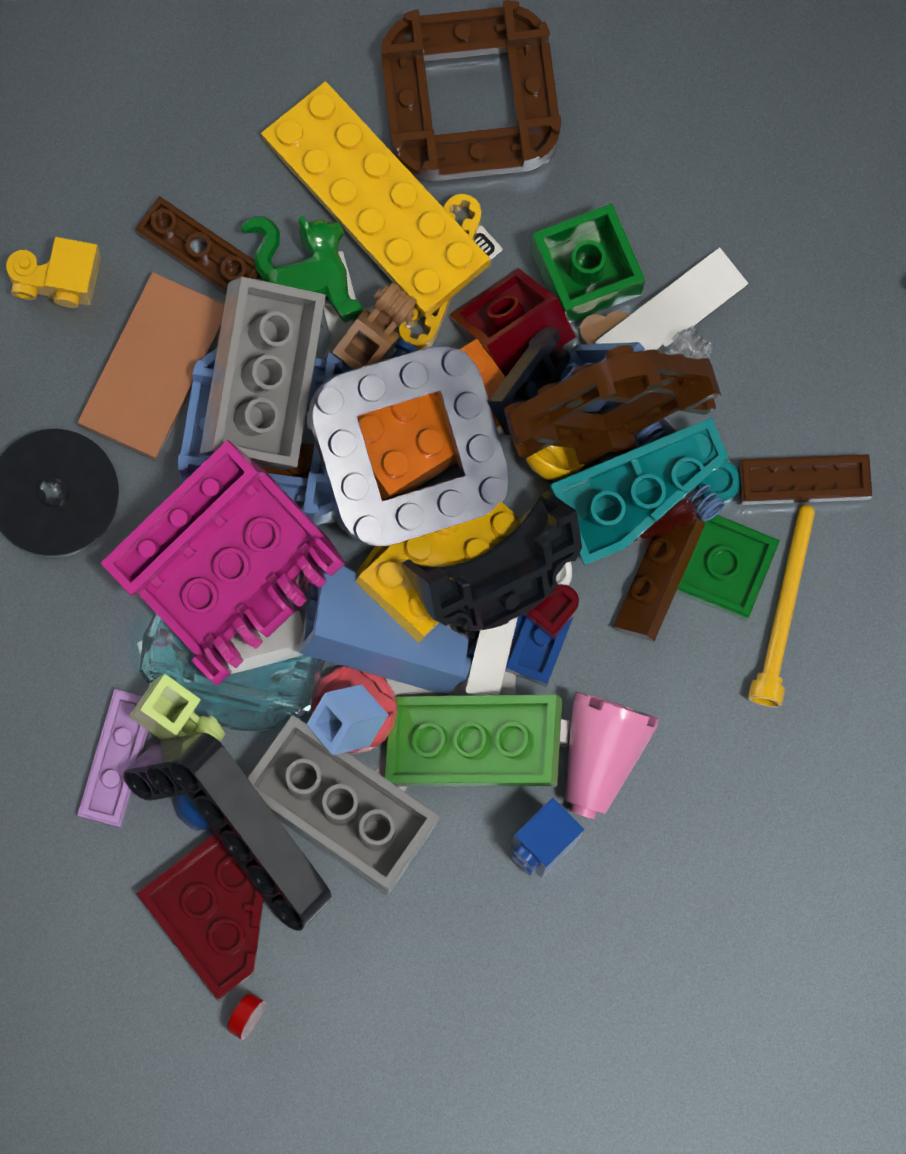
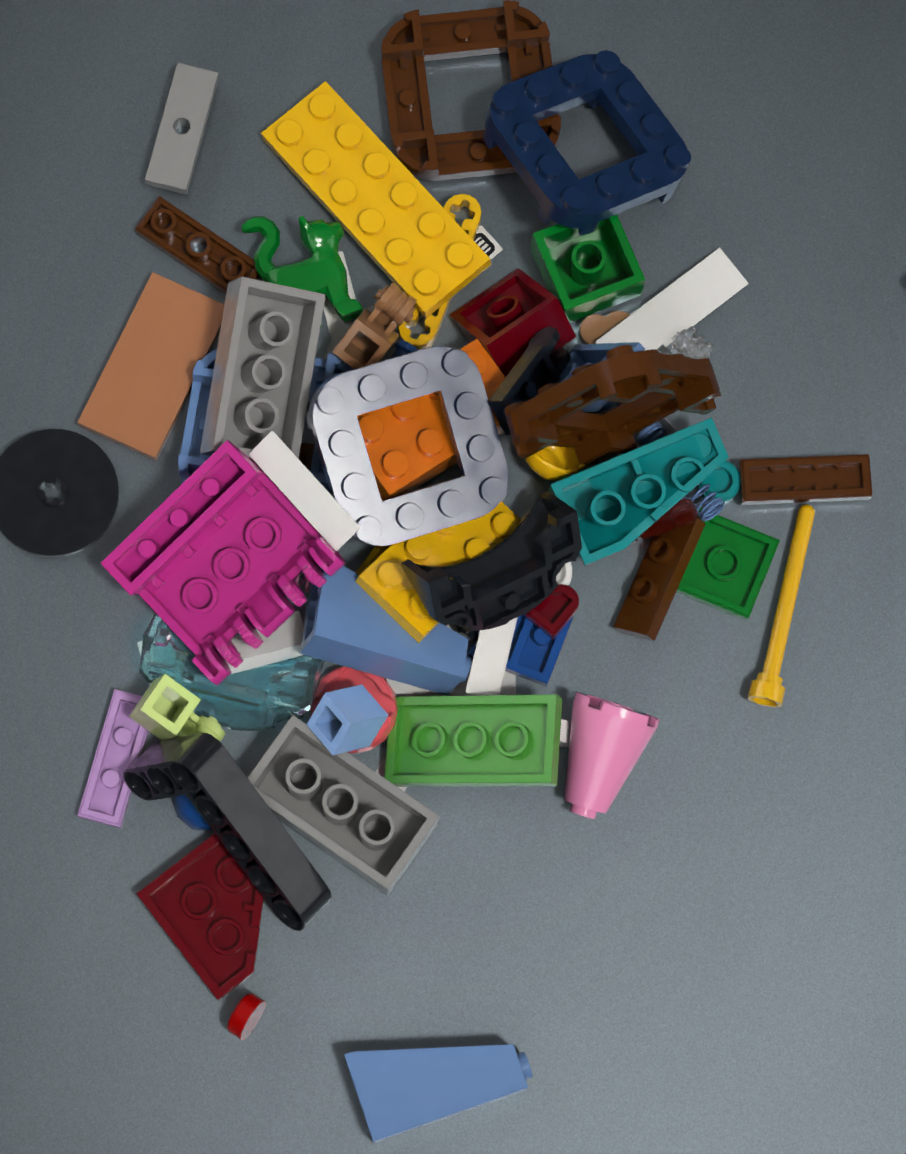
(66, 278): yellow brick -> none
(188, 107): none -> light grey tile
(304, 491): none -> white sticker
(425, 1085): none -> medium blue slope
(545, 839): blue brick -> none
(561, 194): none -> dark blue plate

